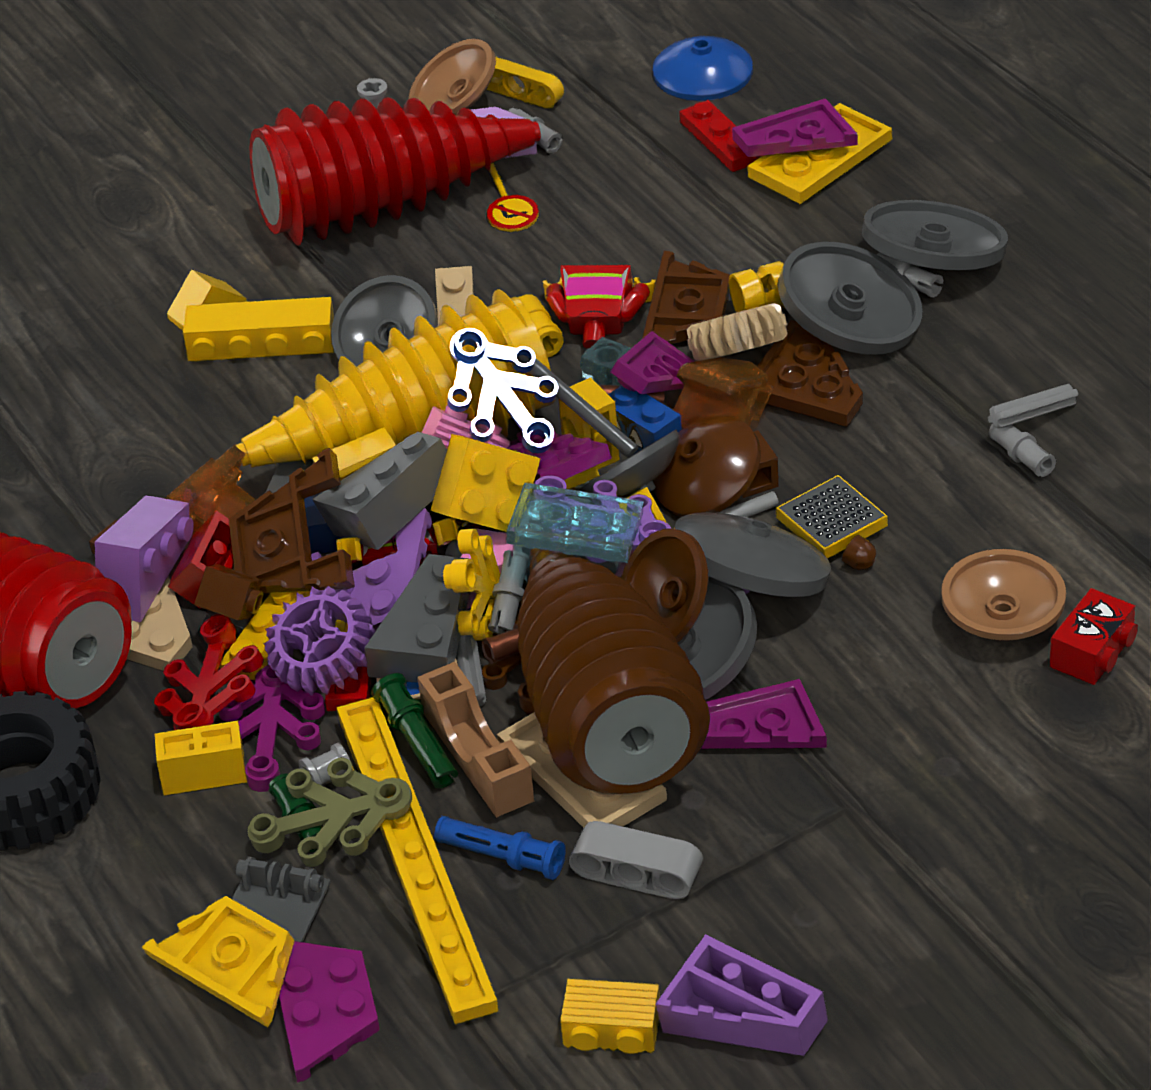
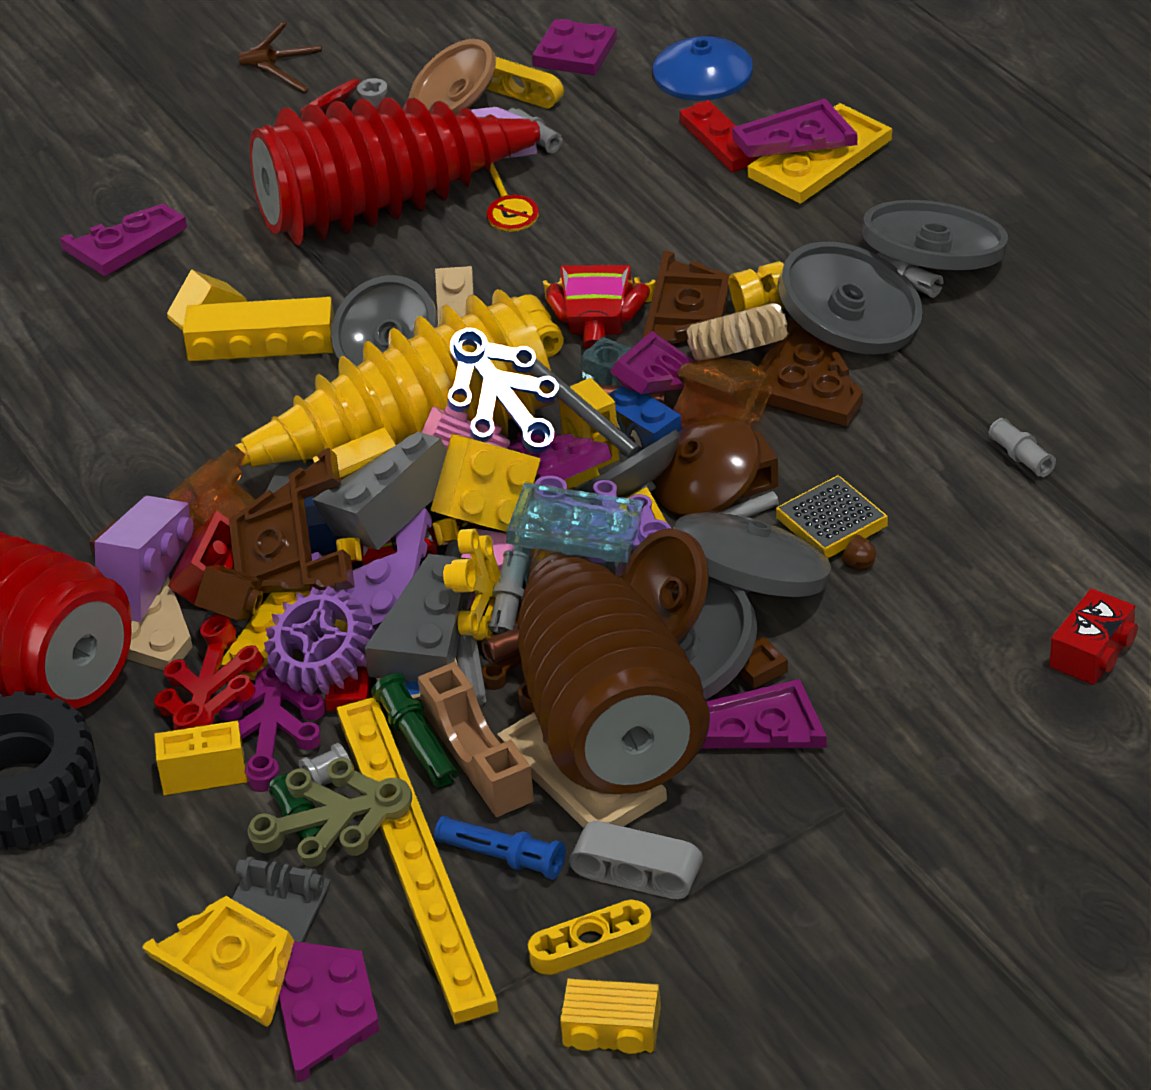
(117, 245): none -> magenta wing
(265, 56): none -> reddish brown plant
(339, 93): none -> red dish
(574, 47): none -> magenta plate
(581, 952): none -> yellow beam
(741, 1002): medium lavender wedge -> none
(763, 664): none -> reddish brown plate
(1003, 594): medium nougat dish -> none
(1032, 405): light grey axle -> none

